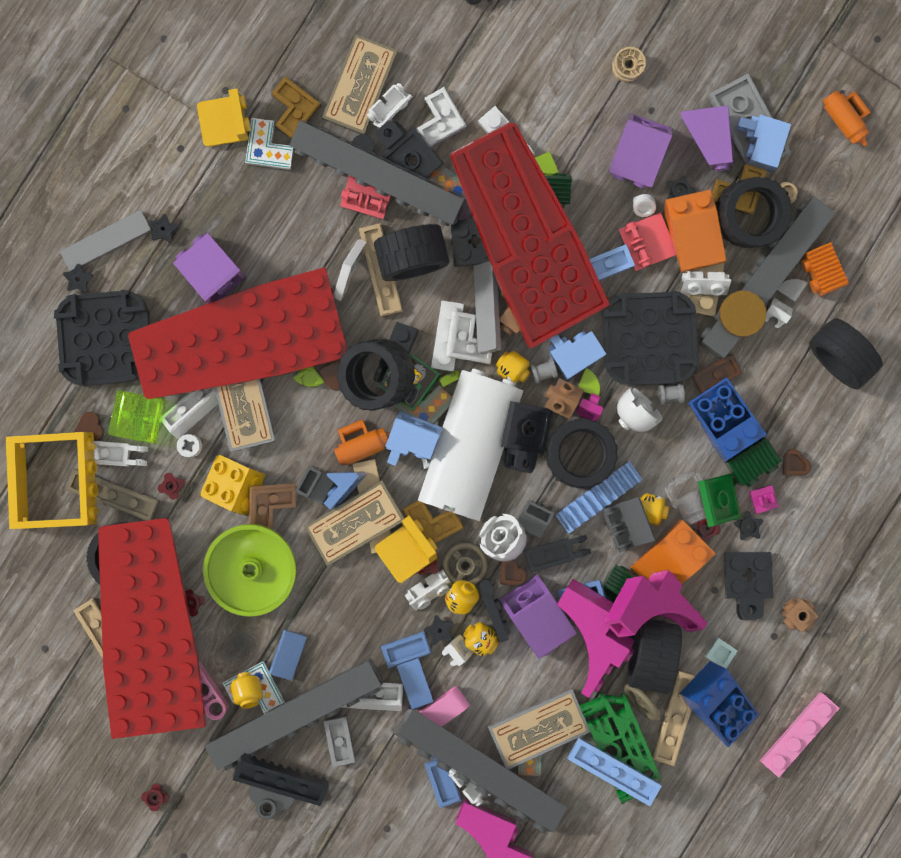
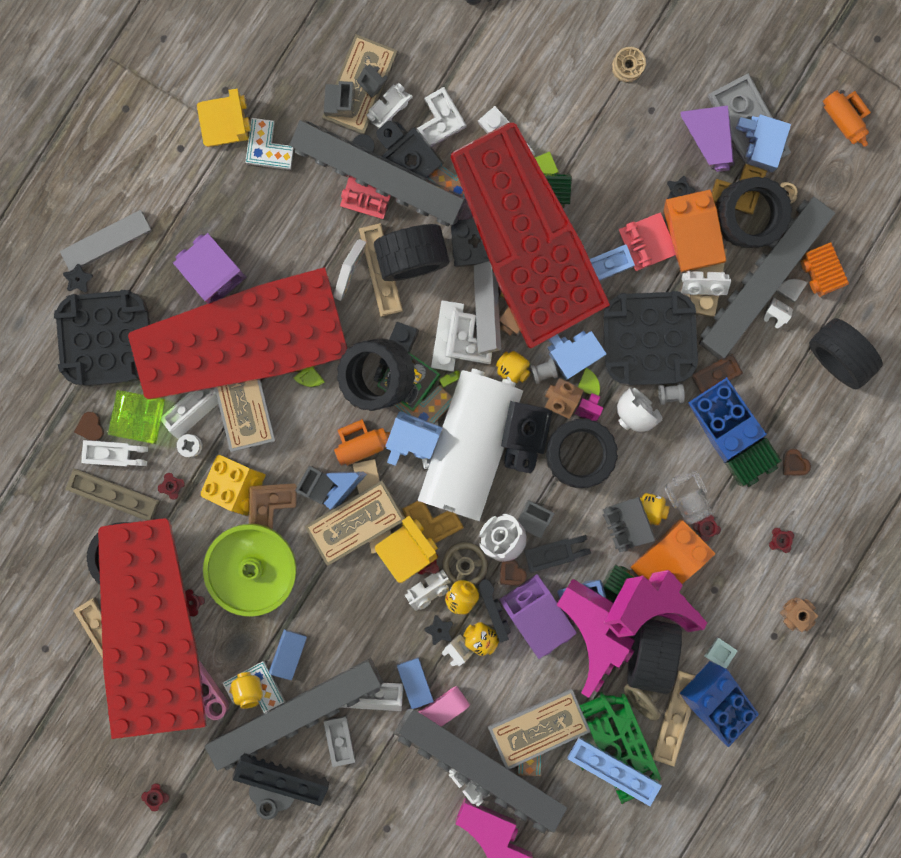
(18, 480): yellow window -> none
(158, 233): black plate -> none
(299, 104): pearl gold tile -> none
(330, 374): reddish brown tile -> none
(339, 99): none -> dark grey piece
(371, 80): none -> dark grey tile
(406, 649): medium blue tile -> none
(443, 785): medium blue tile -> none
(598, 497): light blue gear -> none
(640, 151): medium lavender slope -> none
(644, 205): white tile -> none
(719, 500): green tile -> none
(742, 313): pearl gold tile -> none
(742, 525): black plate -> none
(745, 592): black plate -> none
(763, 499): dark pink tile -> none
(788, 538): none -> dark red plate
(799, 734): bright pink plate -> none

